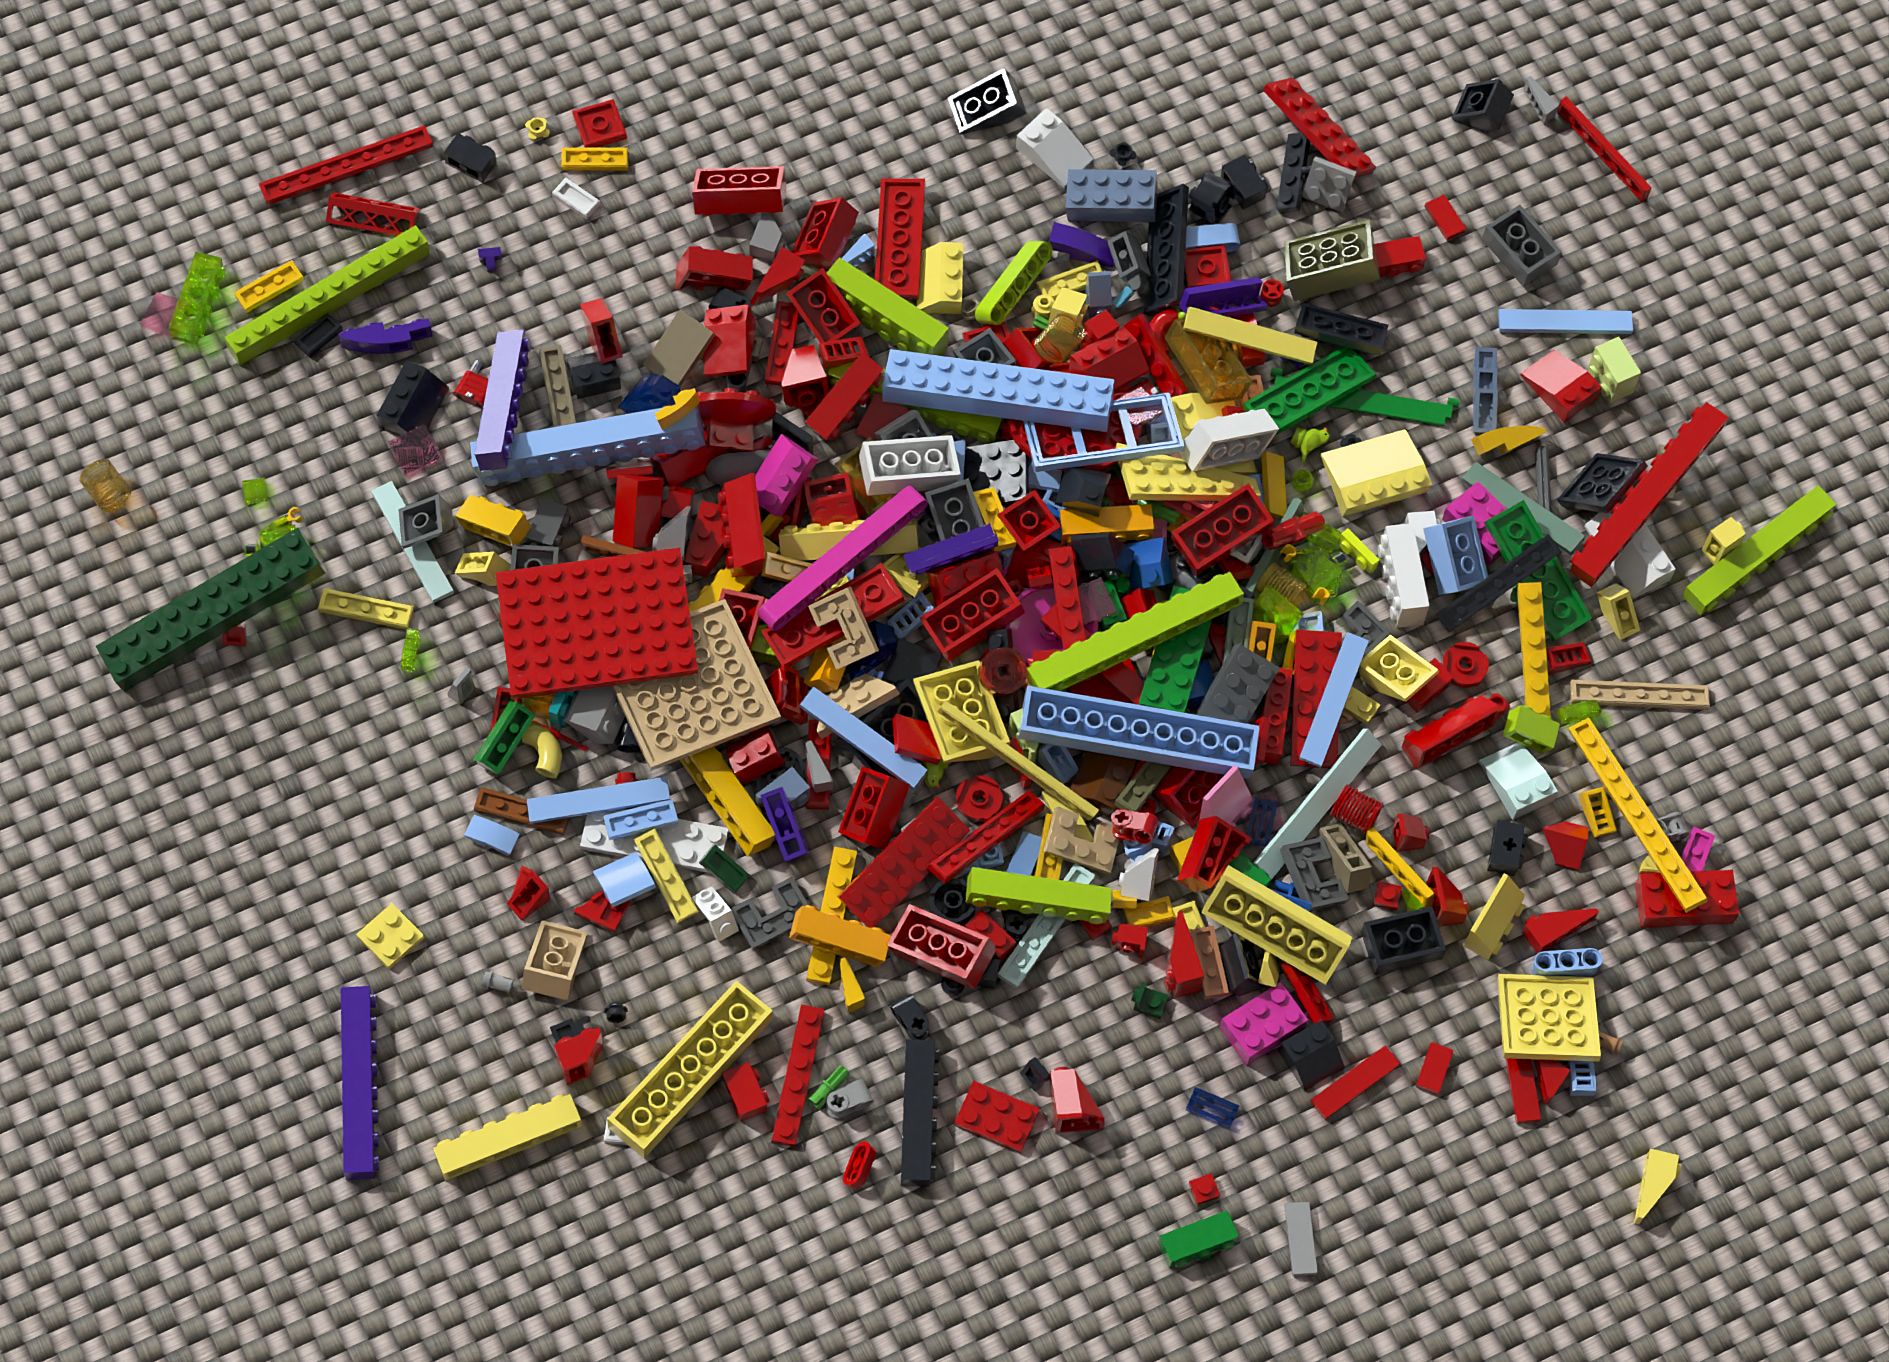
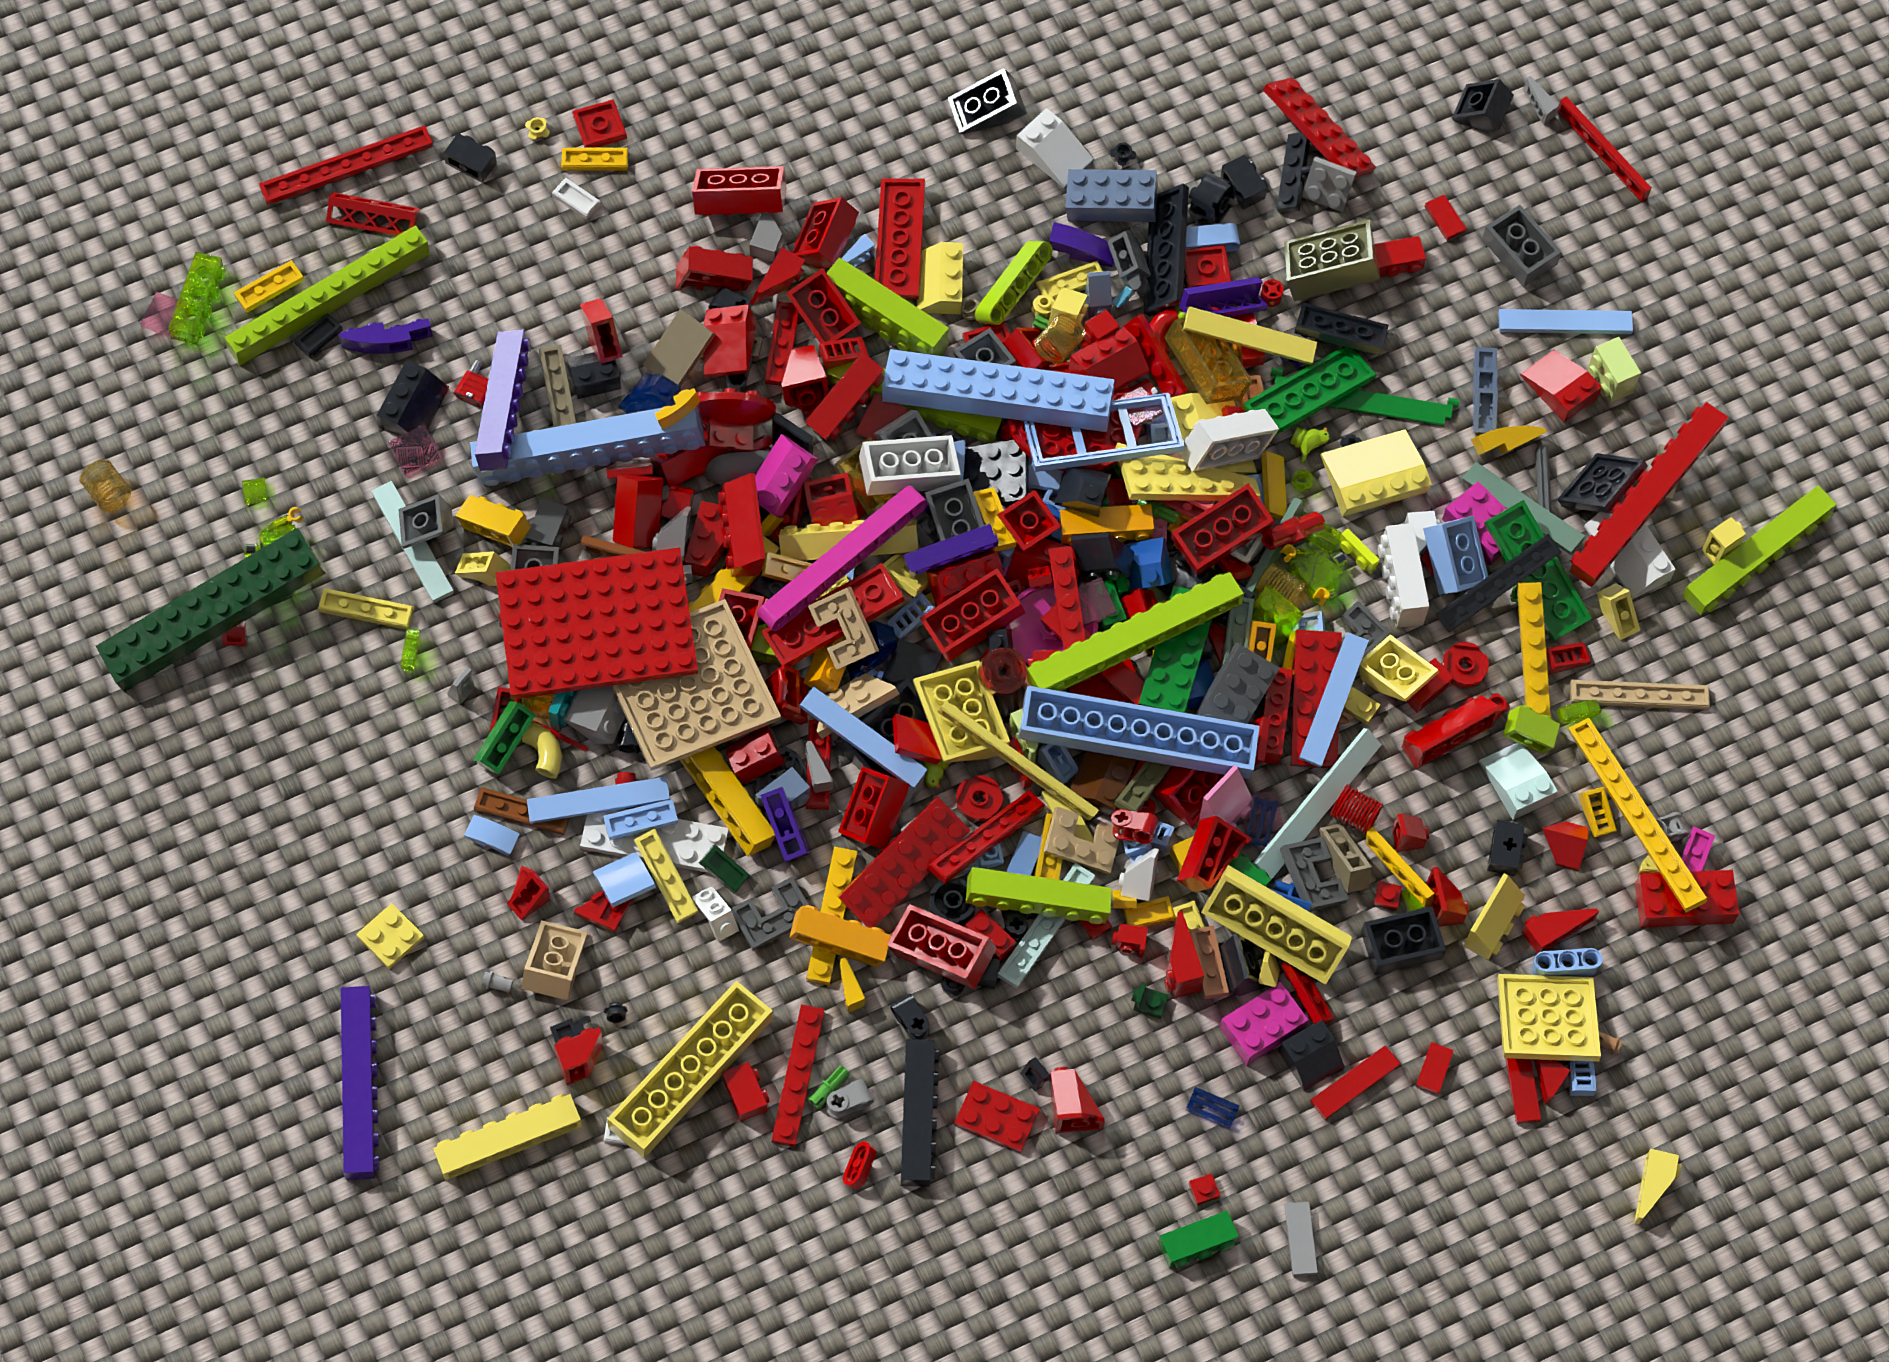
(490, 255): dark purple tile -> none

